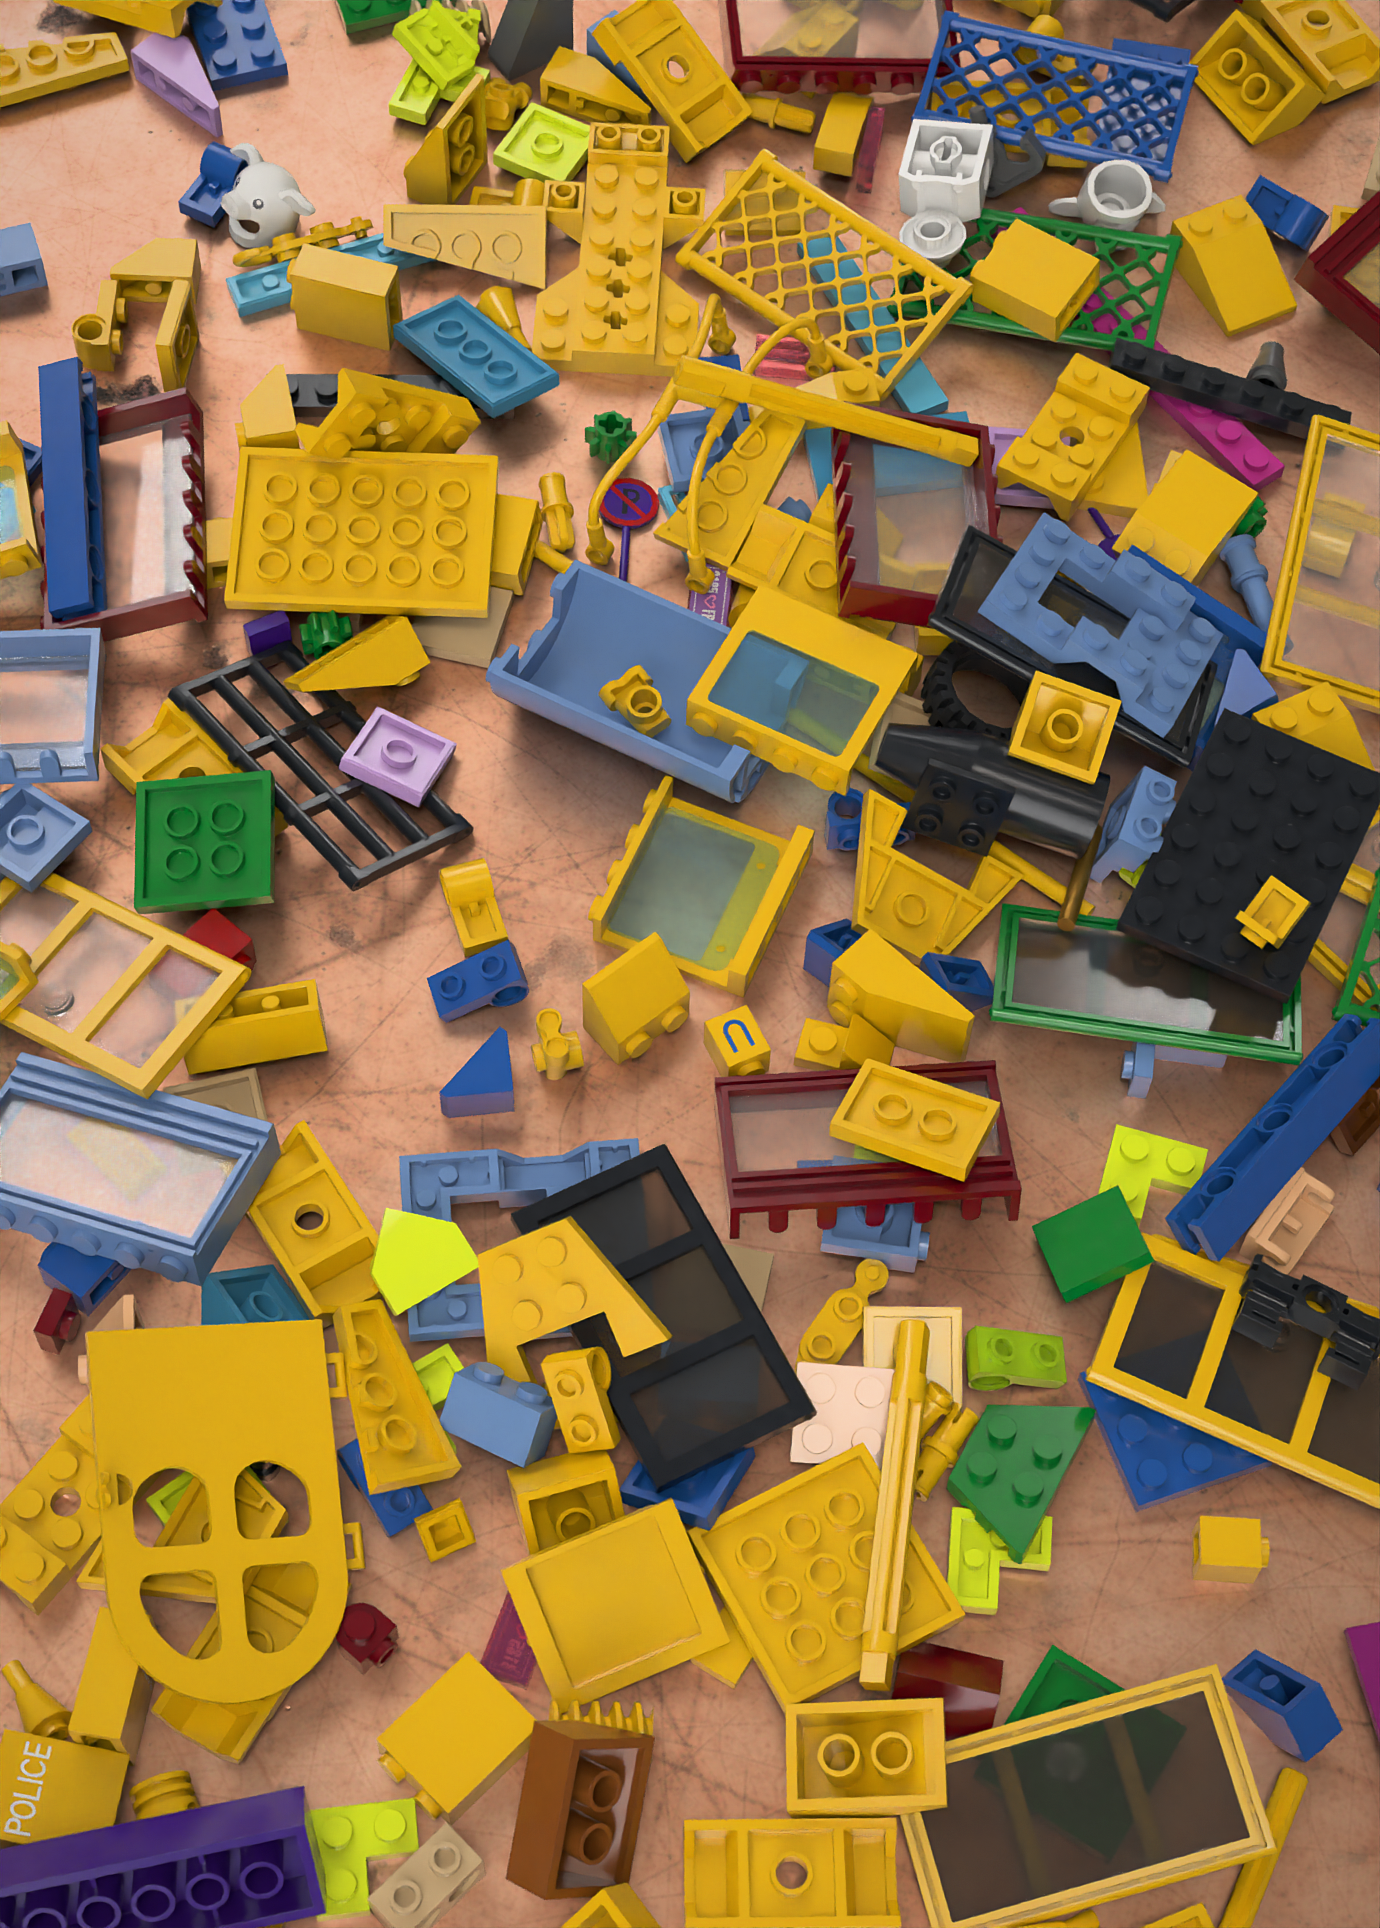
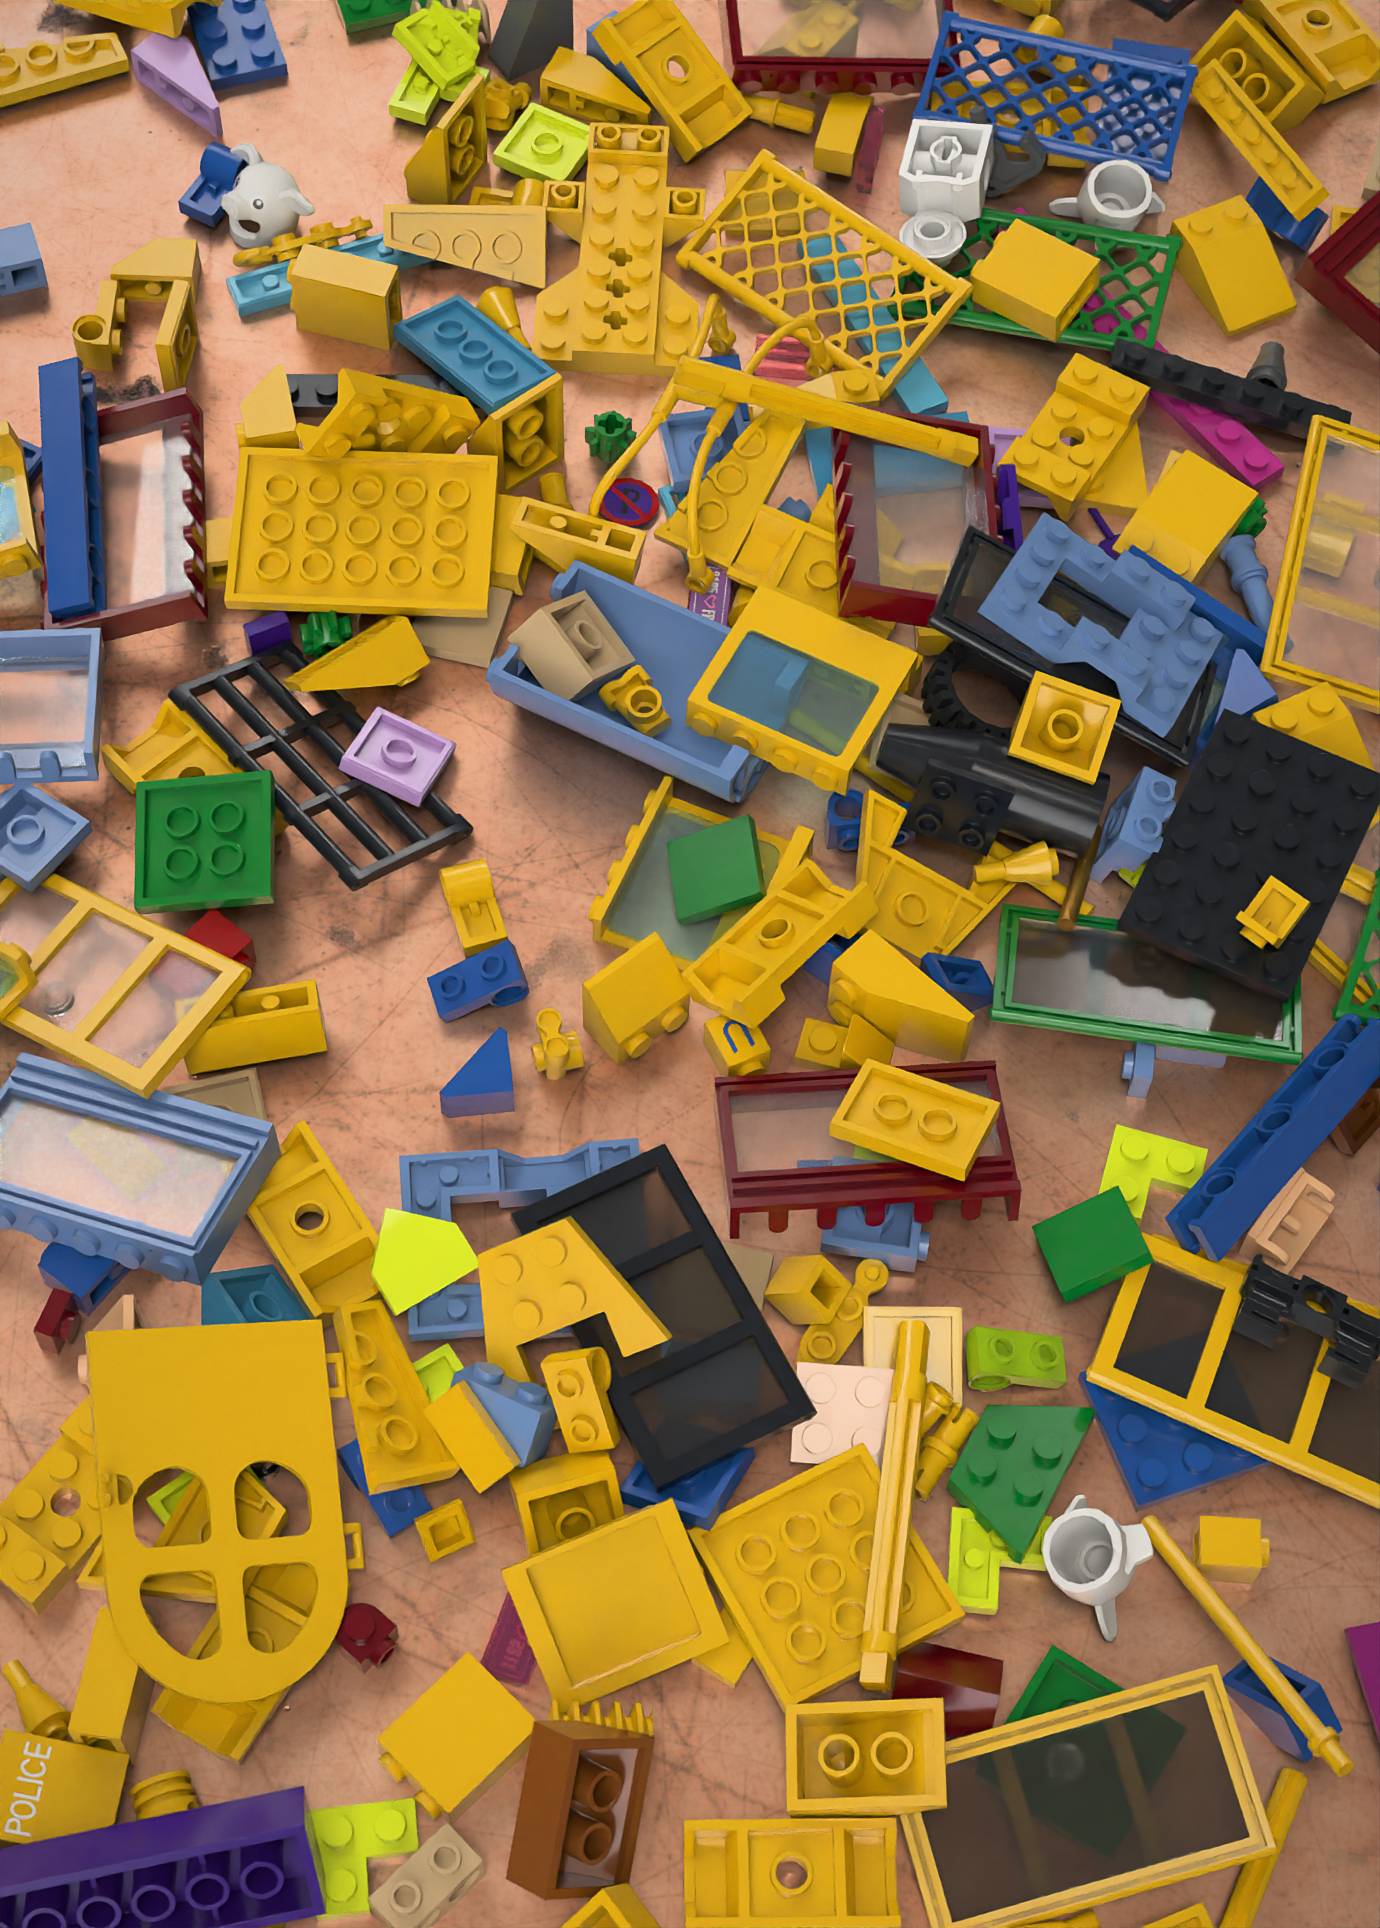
(471, 1436): none -> yellow tile
(524, 434): none -> yellow slope
(571, 647): none -> tan slope
(574, 535): none -> yellow slope
(716, 870): none -> green tile
(747, 965): none -> yellow piece
(807, 1289): none -> yellow brick
(1008, 499): none -> dark purple tile
(1029, 865): none -> yellow cone
(1094, 1558): none -> white piece
(1258, 141): none -> yellow plate
(1322, 1740): none -> yellow bar

